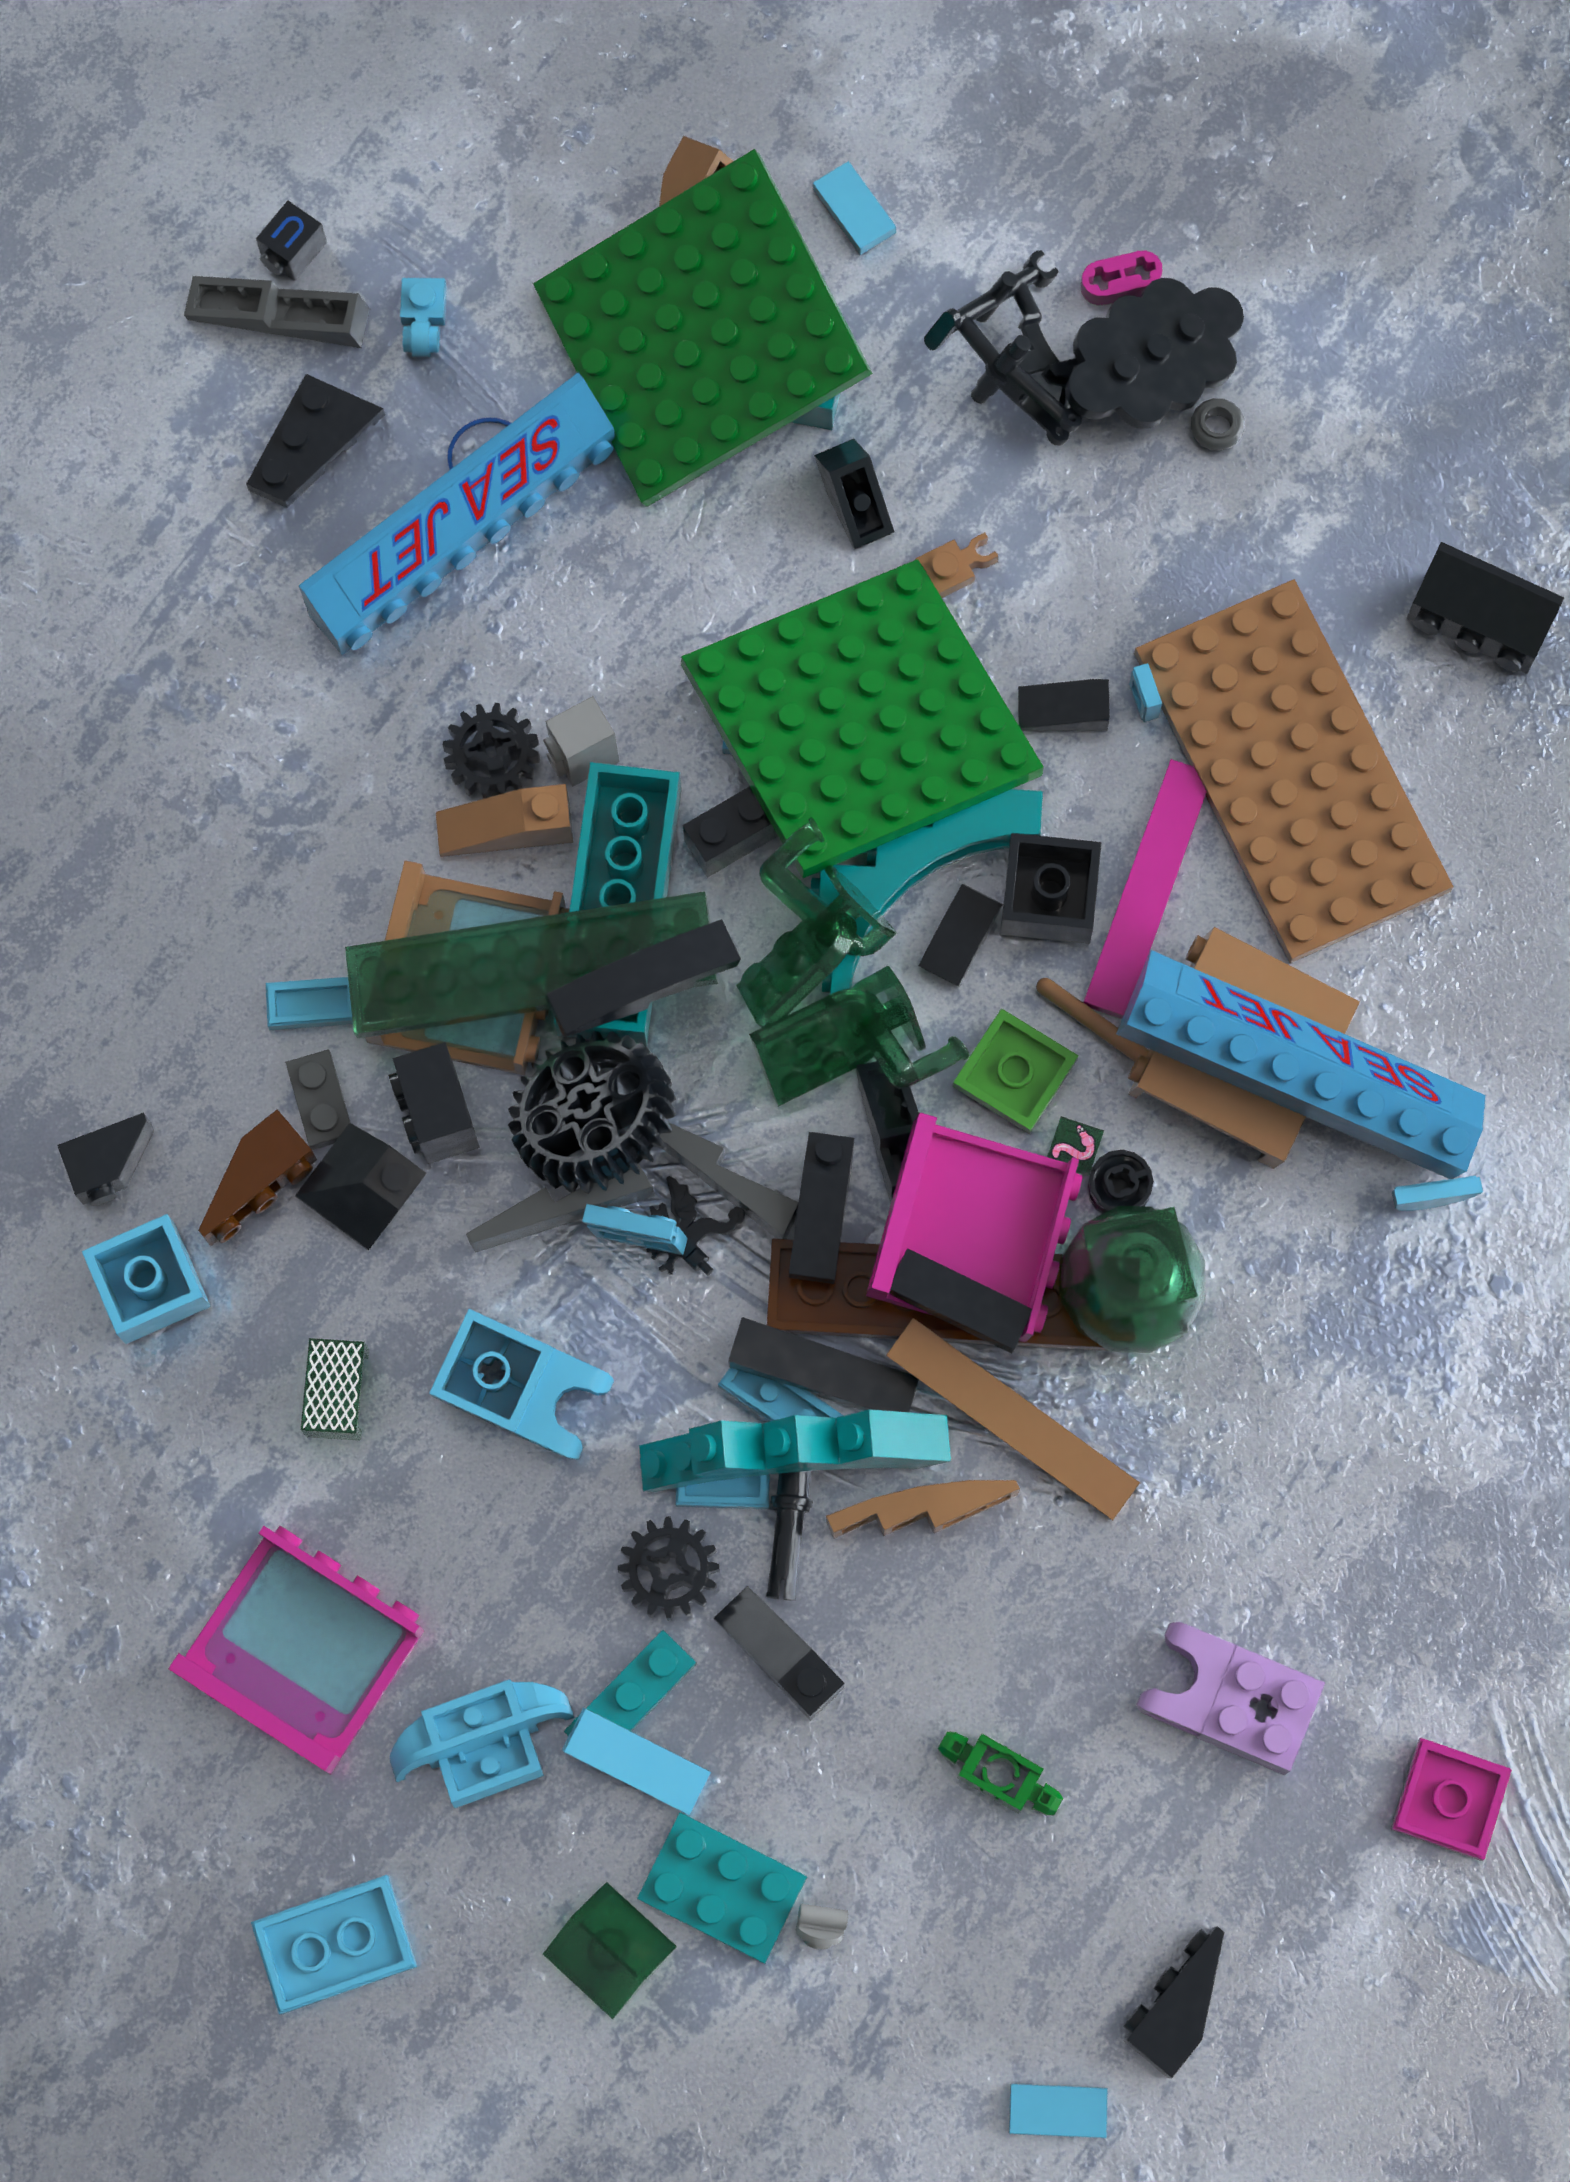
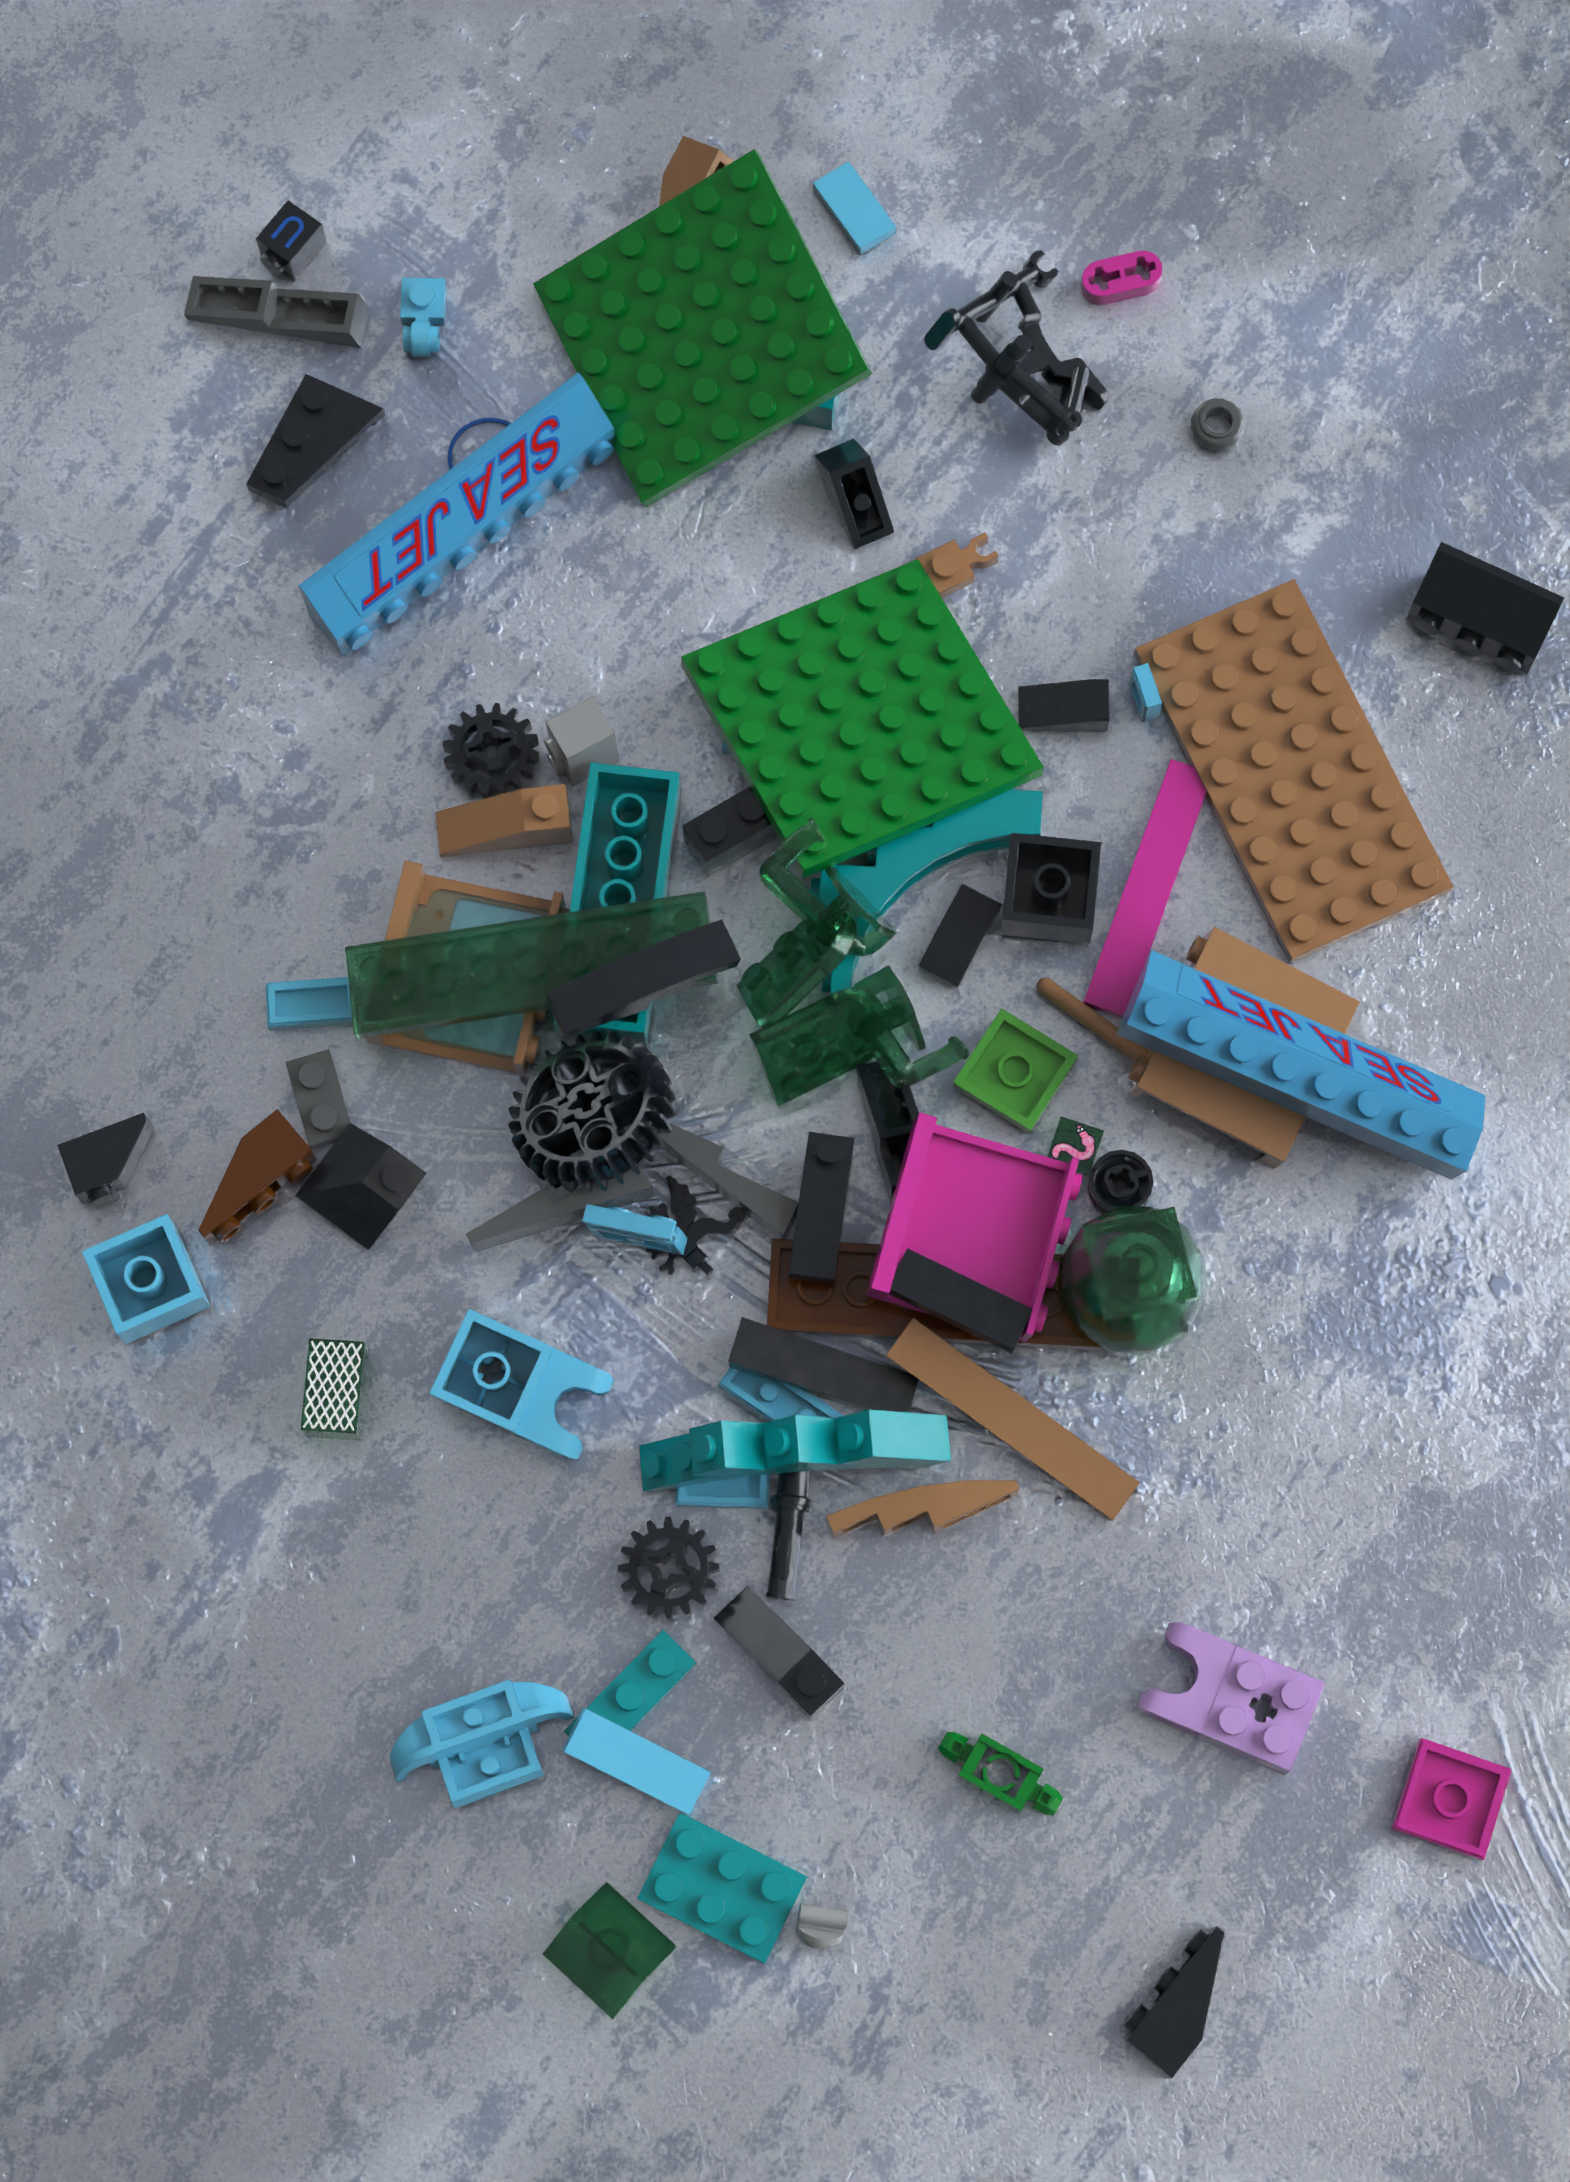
(300, 1649): clear light blue panel -> none
(333, 1944): medium azure tile -> none
(437, 1108): black brick -> none
(1058, 2111): medium azure tile -> none
(1154, 353): black plate -> none
(1436, 1193): medium azure tile -> none

